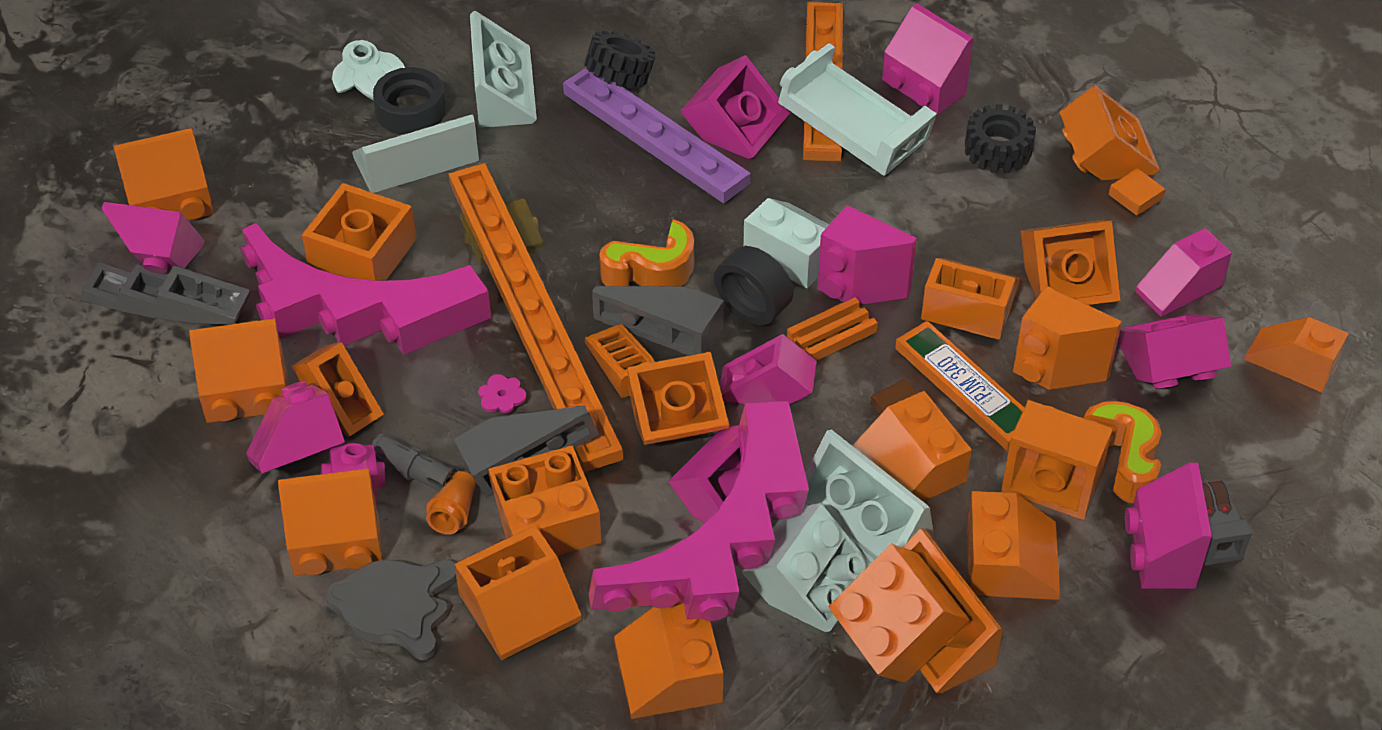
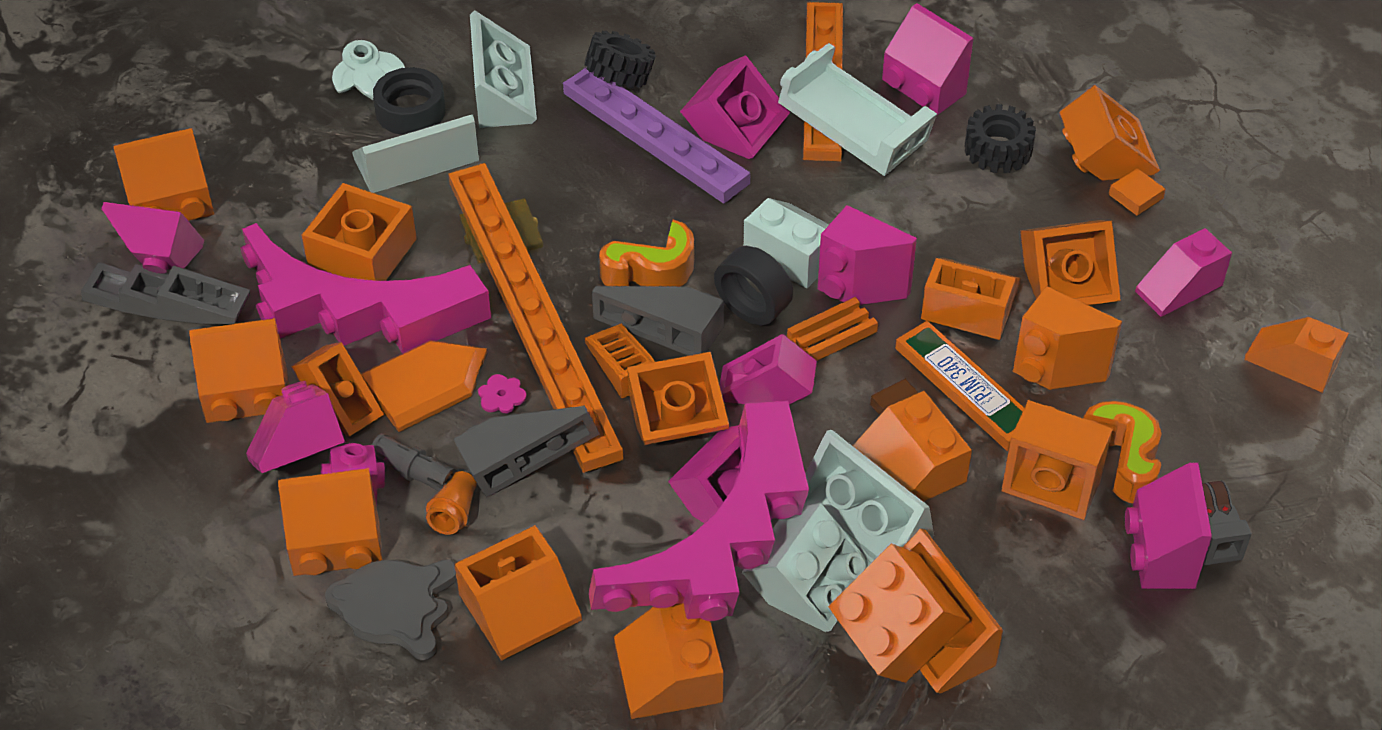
(424, 381): none -> orange tile
(552, 495): orange slope -> none
(1011, 548): orange slope -> none
(1176, 349): dark pink slope -> none

